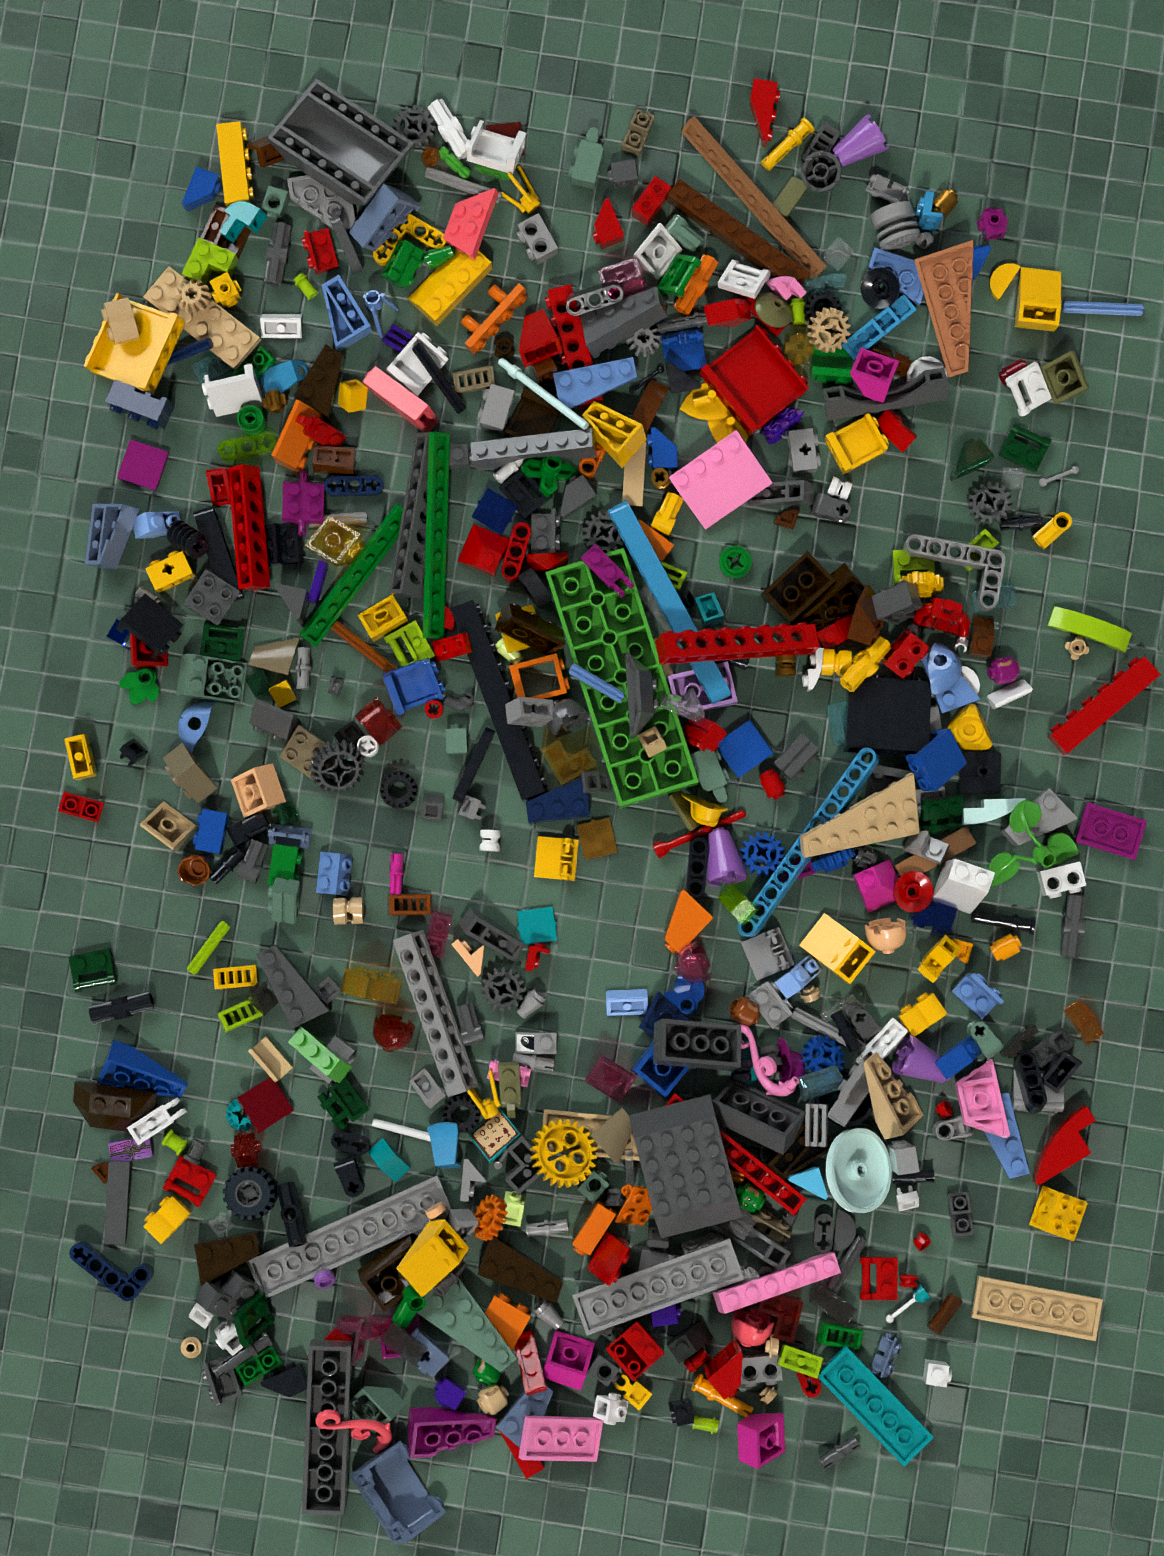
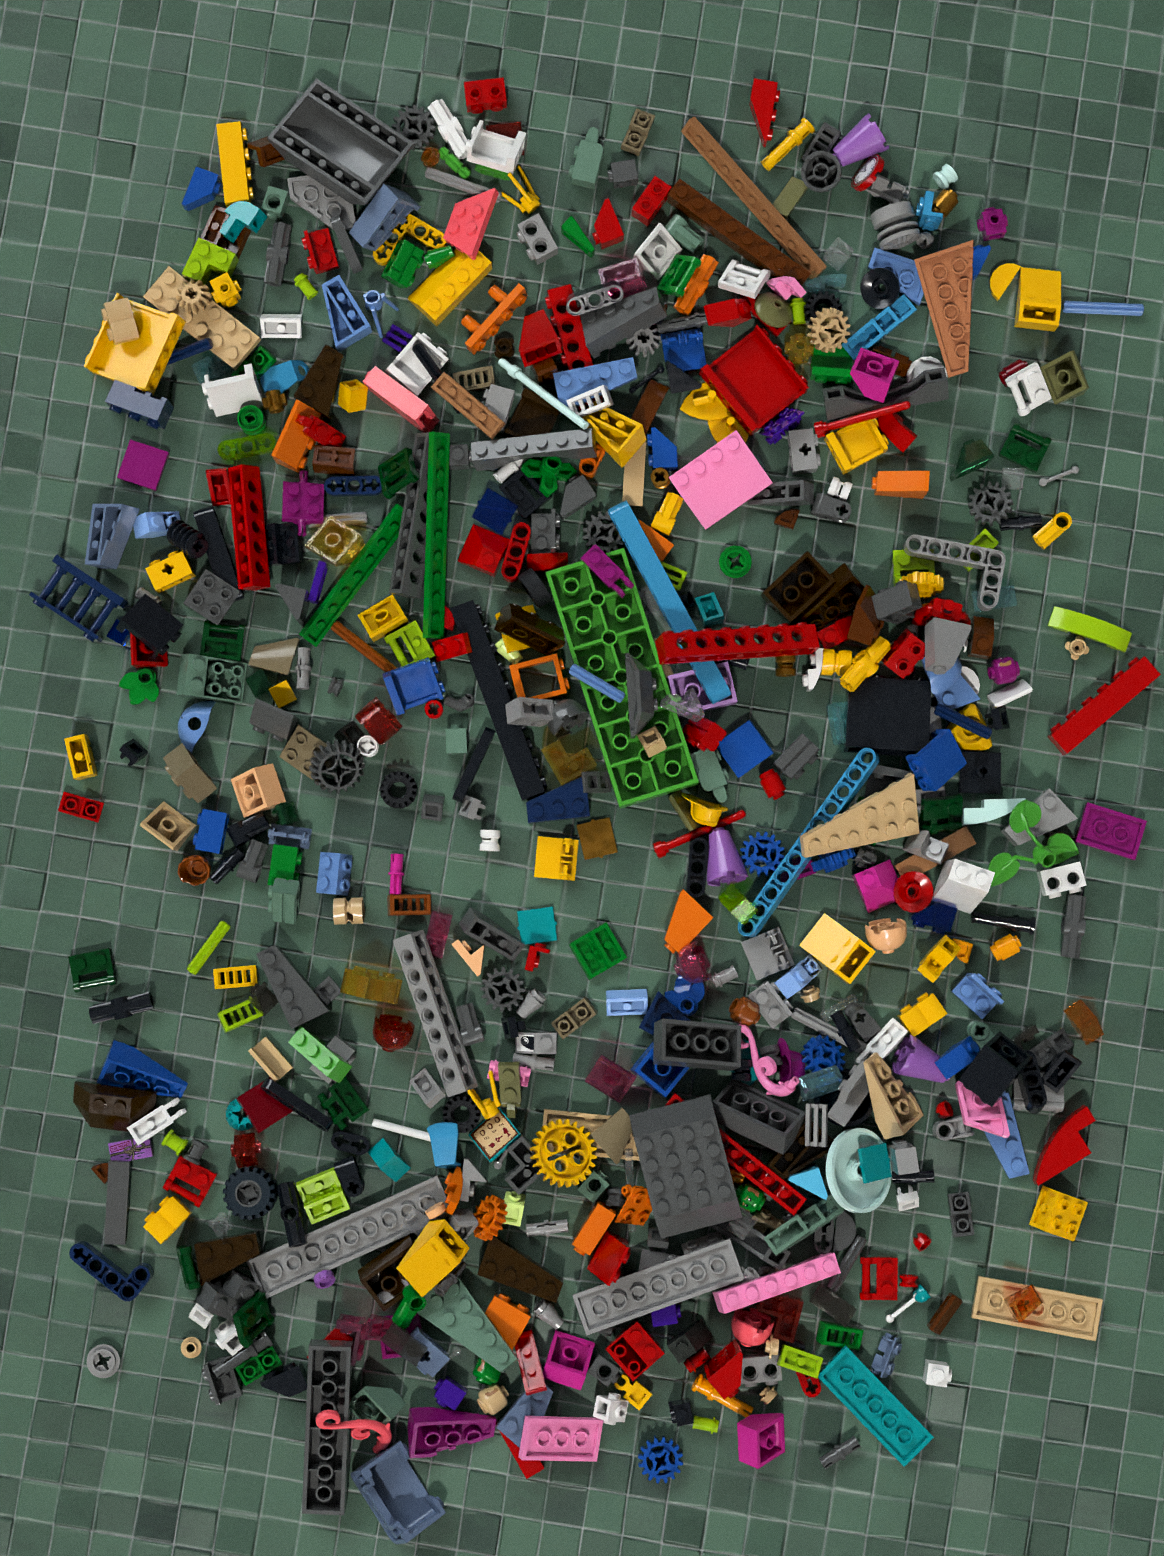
(79, 579): none -> dark blue fence
(93, 1358): none -> light grey gear
(187, 1267): none -> dark green plate
(296, 1104): none -> black beam
(322, 1195): none -> lime slope
(394, 468): none -> dark green plate
(454, 1189): none -> orange slope
(468, 405): none -> medium nougat tile
(485, 95): none -> red brick
(511, 1027): none -> black tile
(574, 233): none -> green slope
(574, 1017): none -> dark tan slope
(597, 951): none -> green slope
(601, 389): none -> white slope
(668, 1464): none -> blue gear
(724, 976): none -> light grey pin
(803, 1225): none -> sand green slope
(823, 428): none -> red piece
(866, 173): none -> tile
(874, 1163): none -> teal piece
(901, 484): none -> orange slope
(943, 644): none -> light grey slope
(945, 176): none -> light aqua wheel
(963, 721): none -> dark blue axle
(995, 1069): none -> black slope
(1000, 719): none -> black tile
(1023, 1303): none -> clear orange slope

